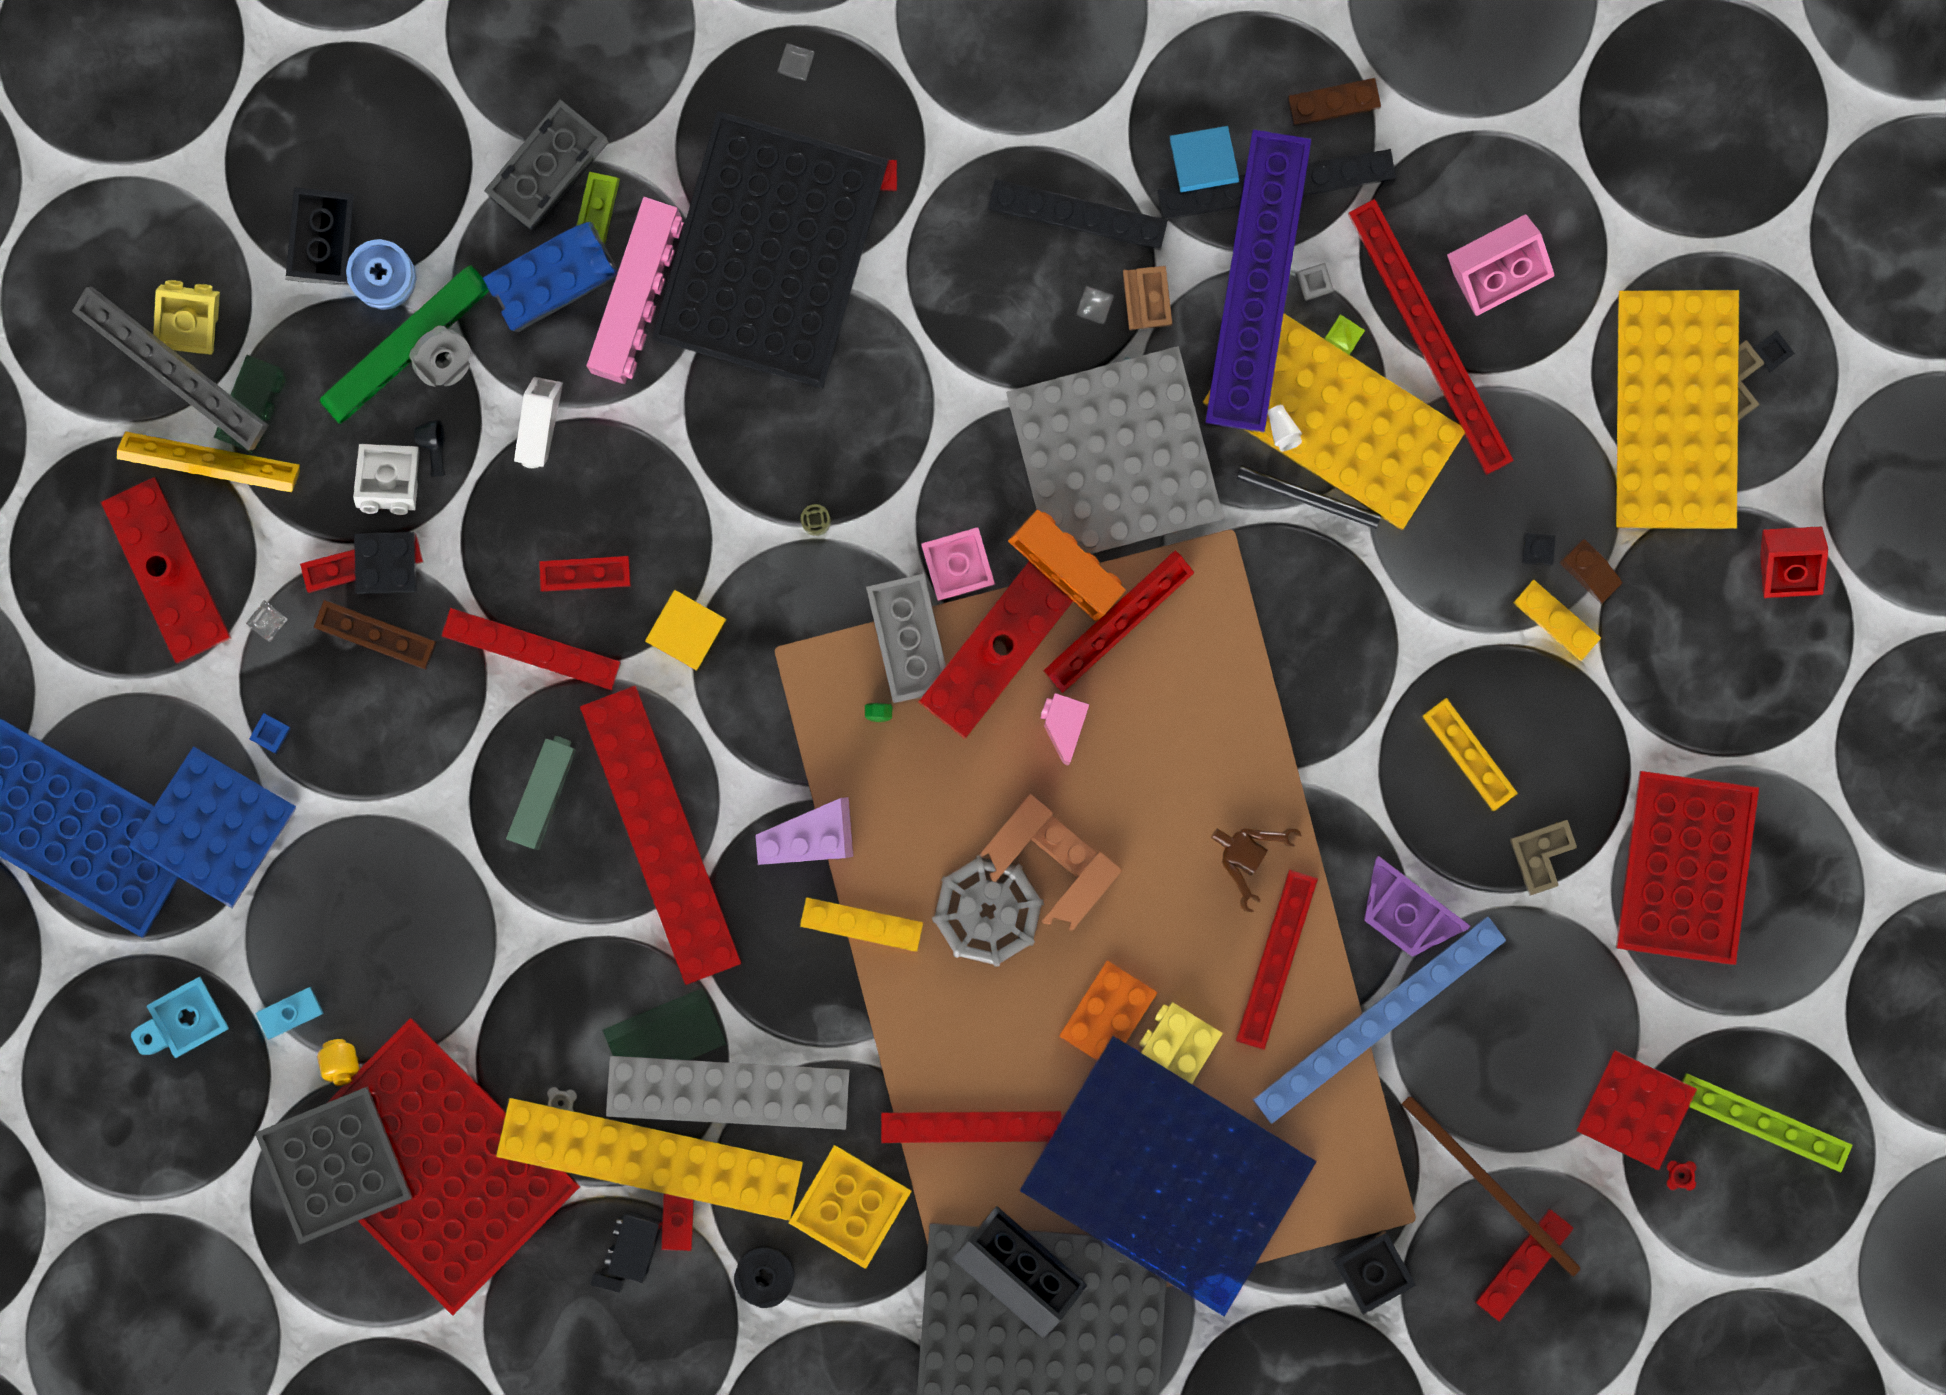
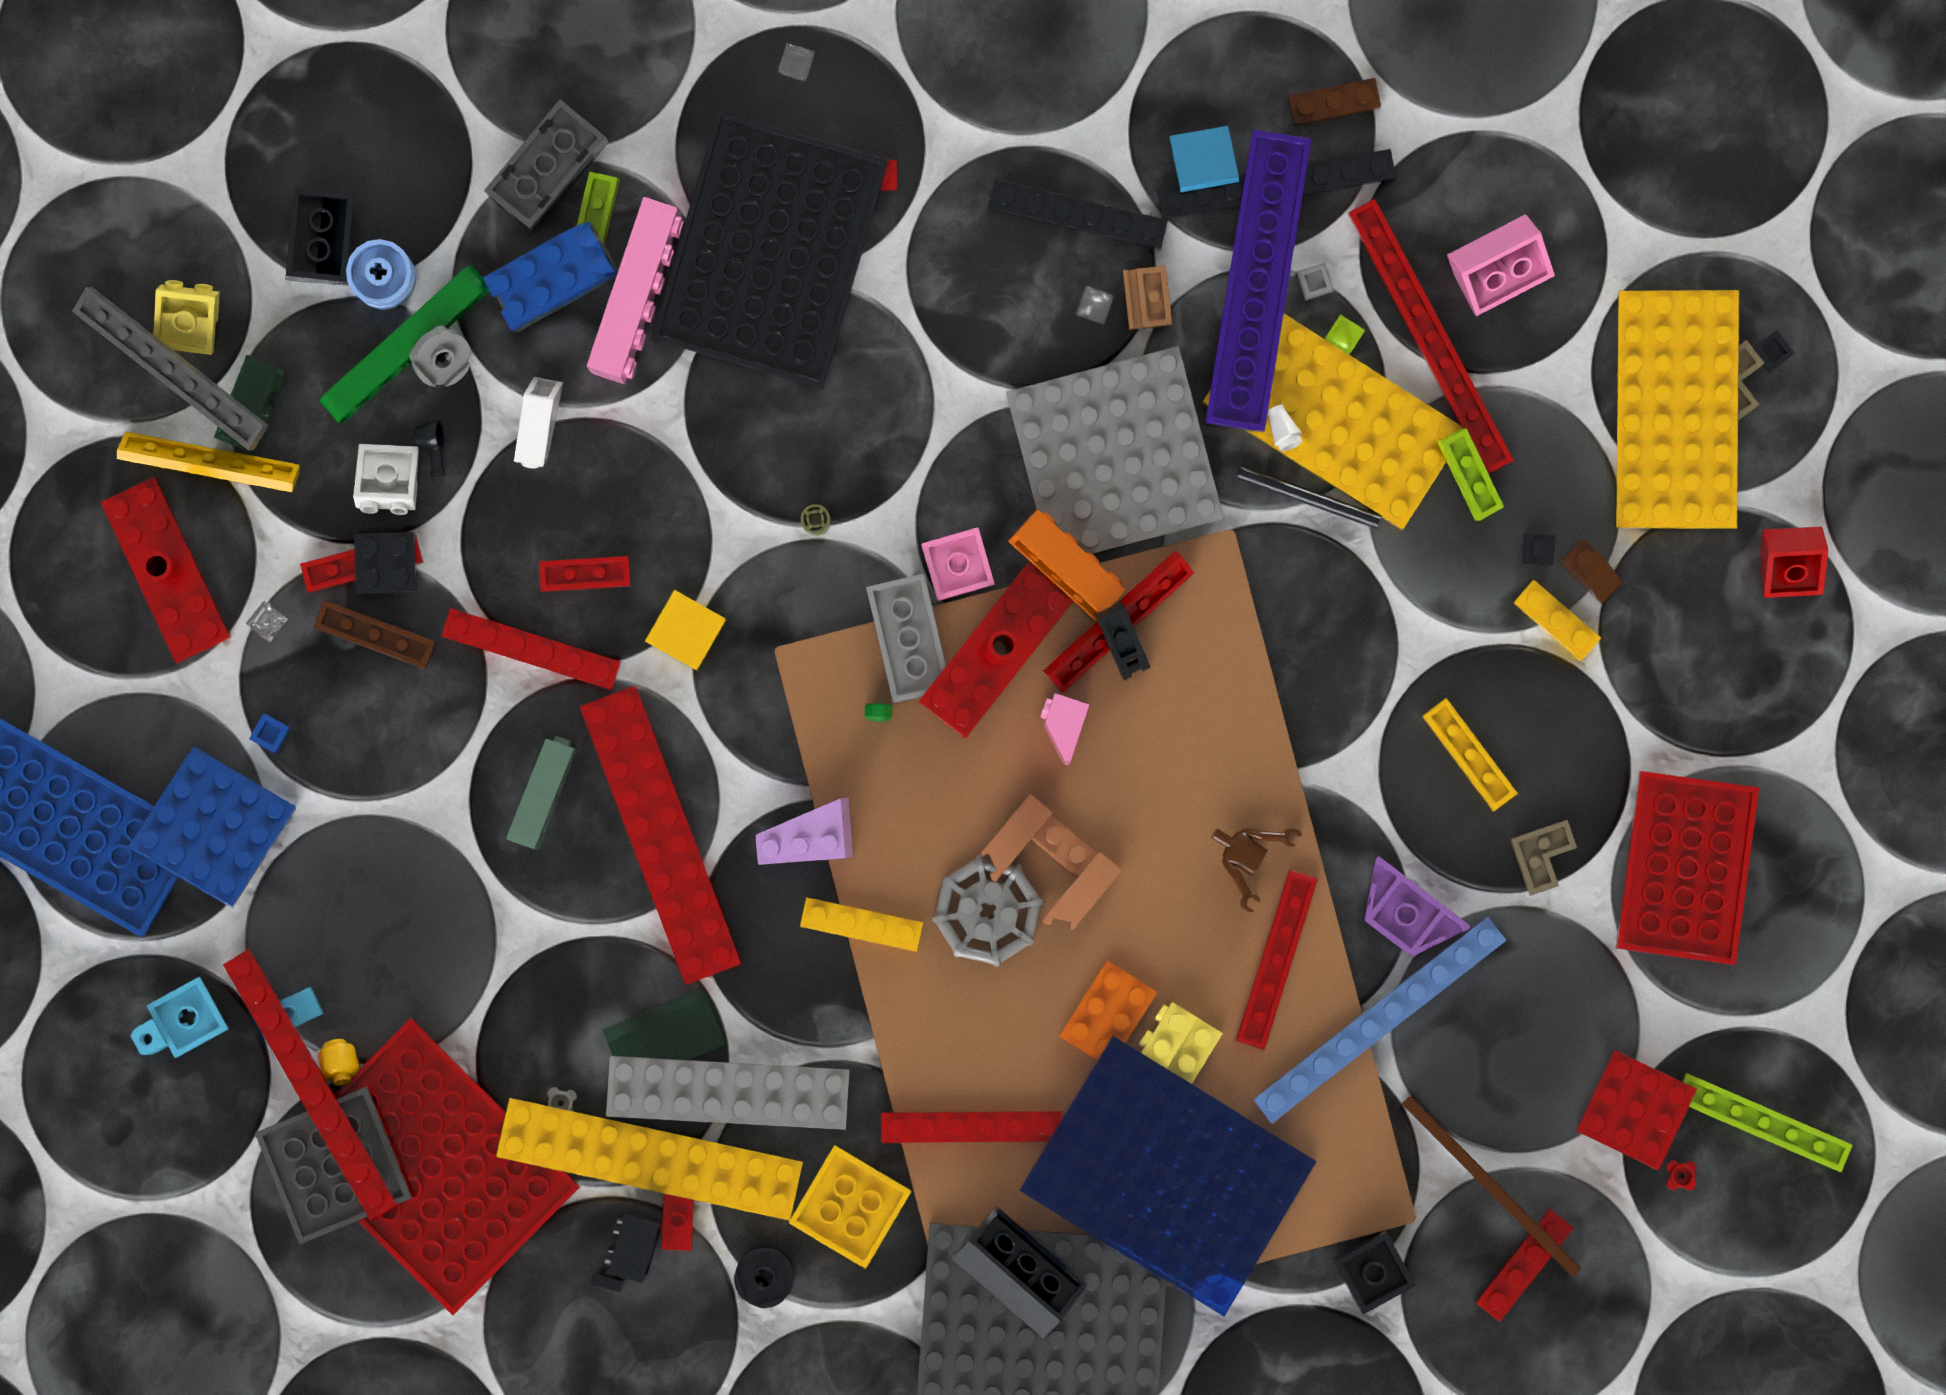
(310, 1085): none -> red plate
(1122, 640): none -> black plate
(1470, 474): none -> lime plate

